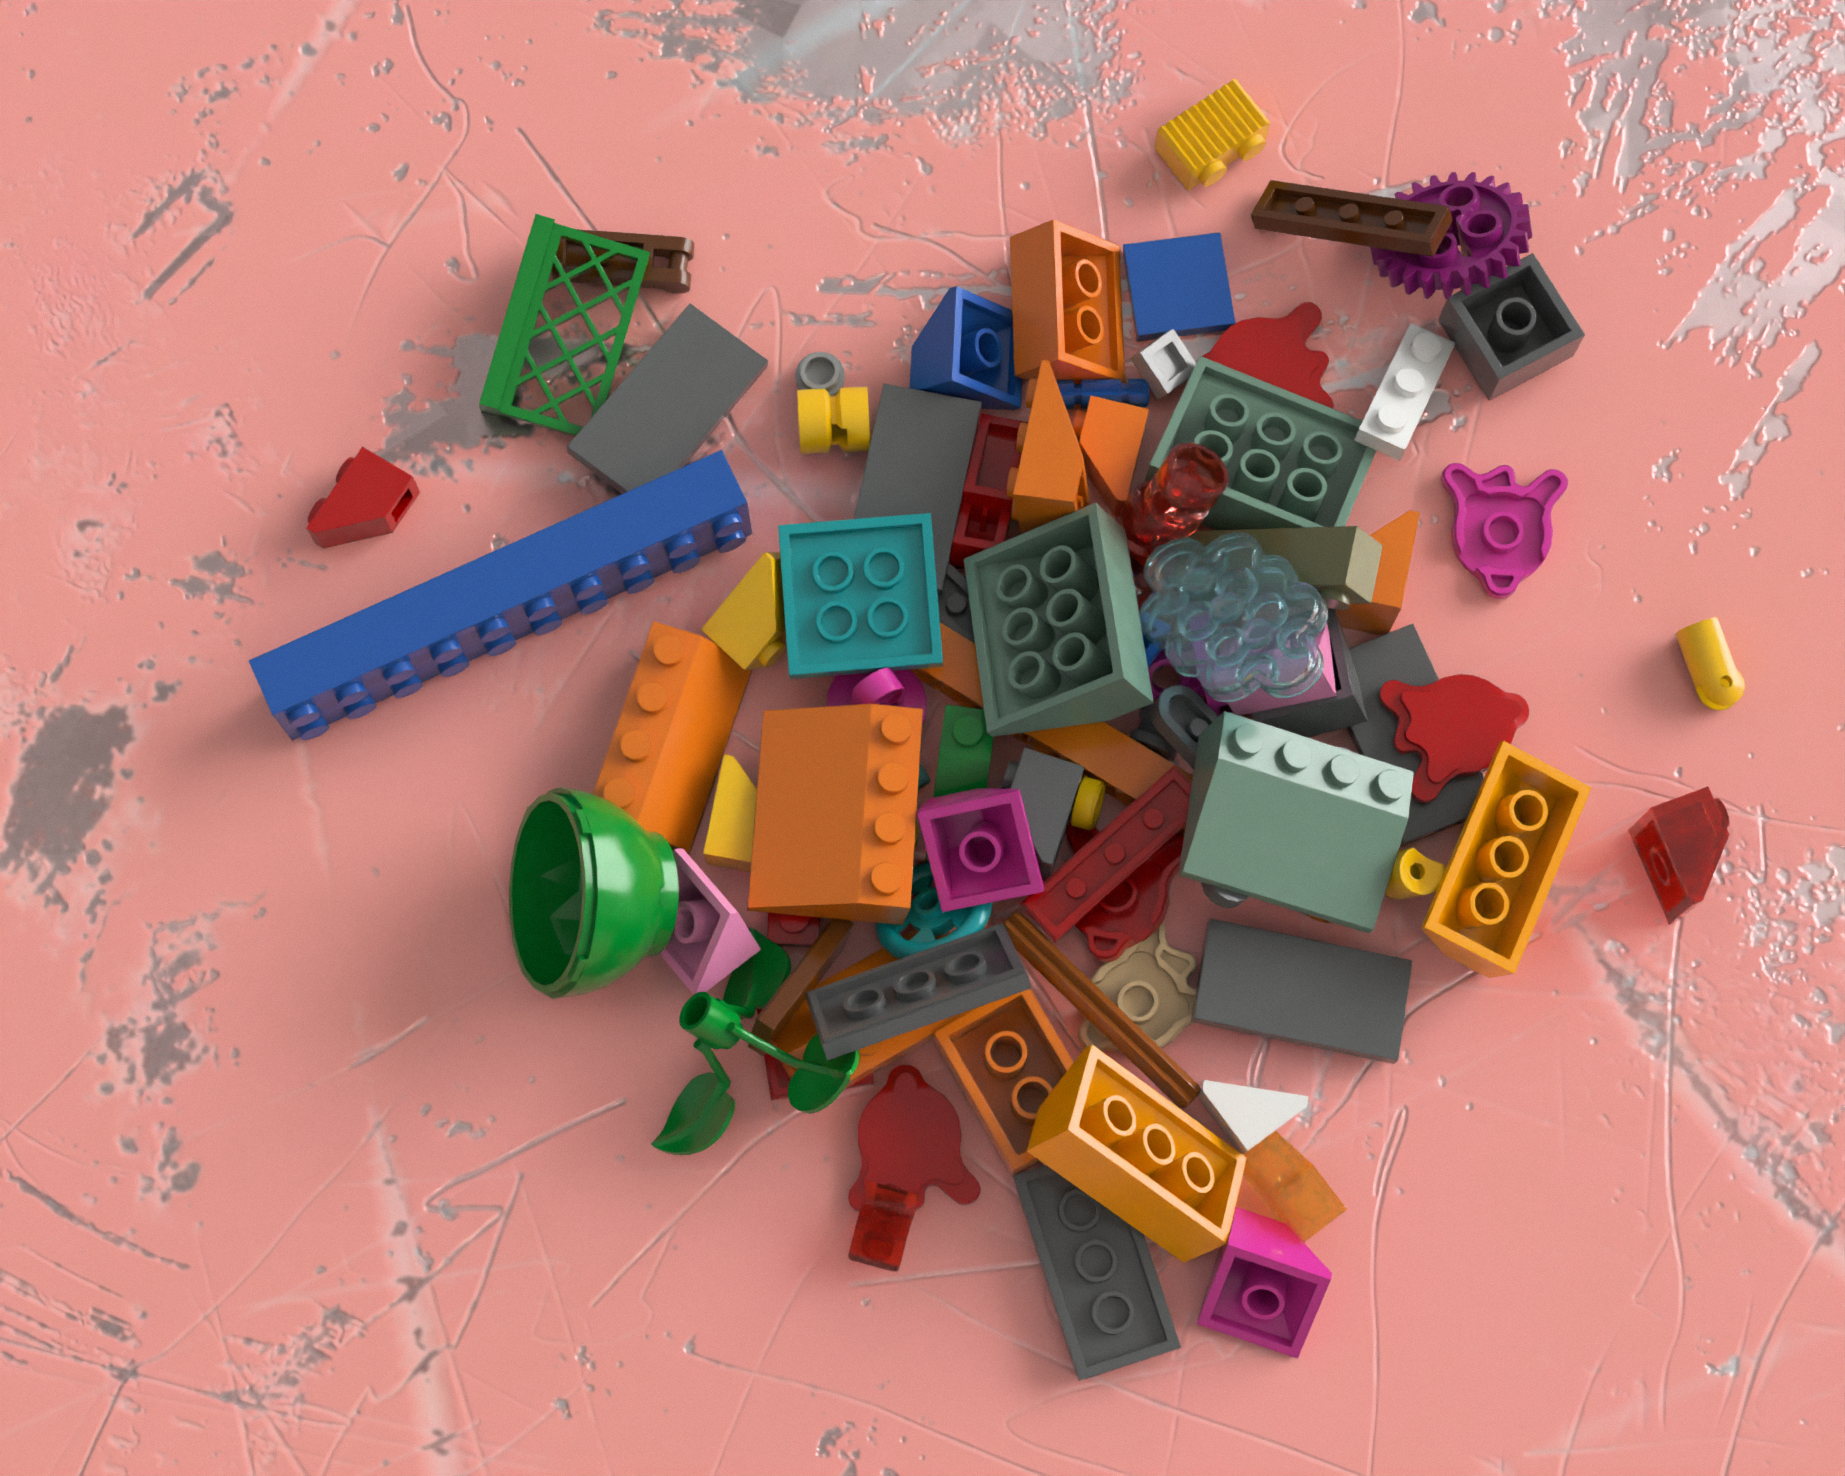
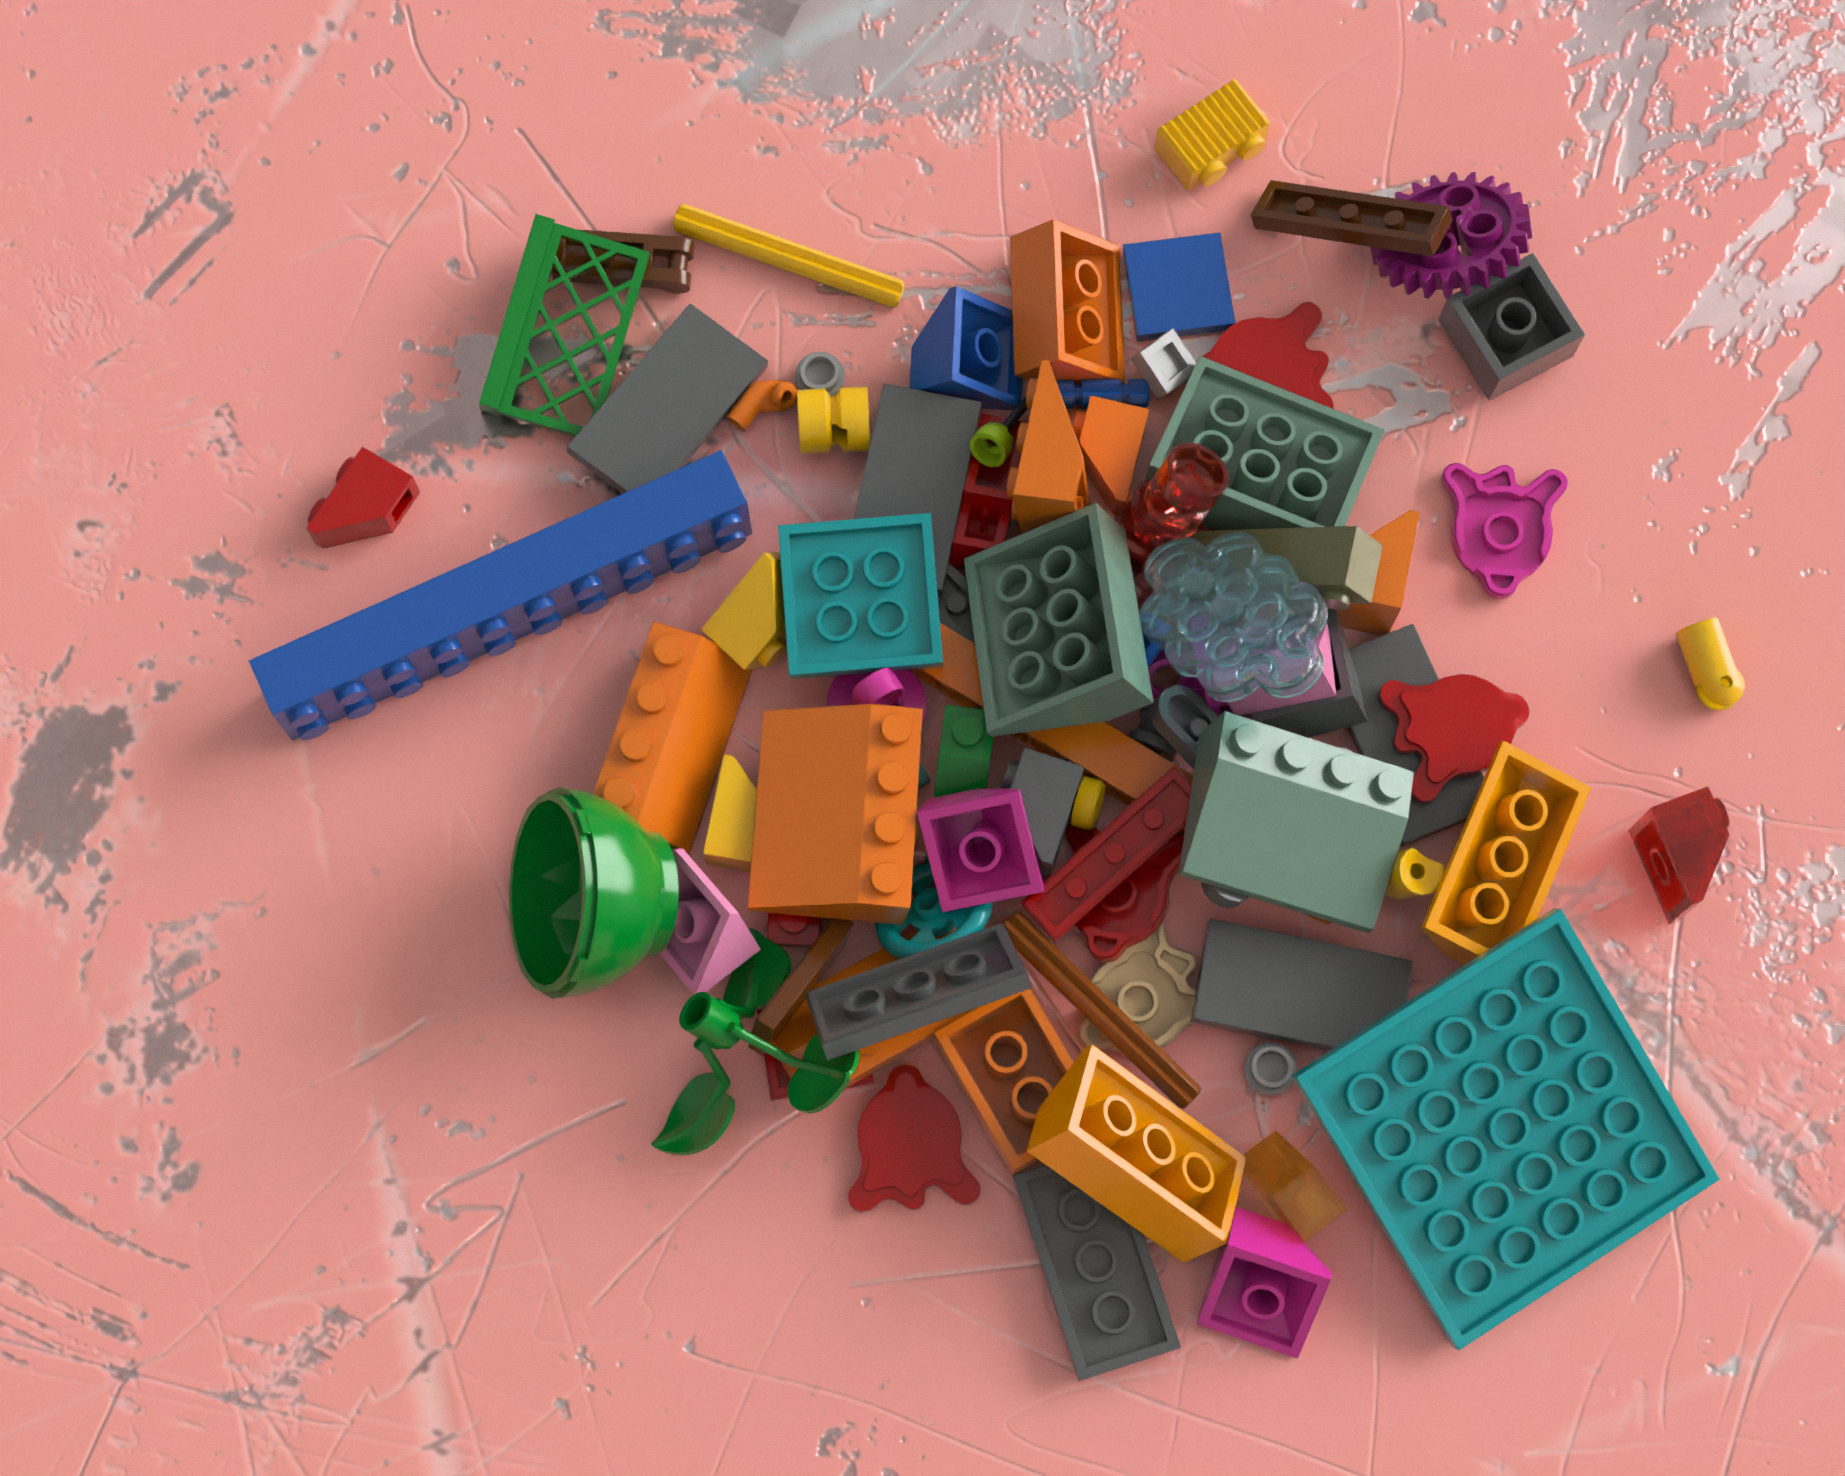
(762, 398): none -> orange arm
(788, 255): none -> yellow axle
(883, 1226): clear red bracket -> none
(999, 436): none -> lime hinge
(1248, 1112): white slope -> none
(1270, 1068): none -> light grey plate
(1404, 391): white plate -> none
(1506, 1128): none -> teal plate

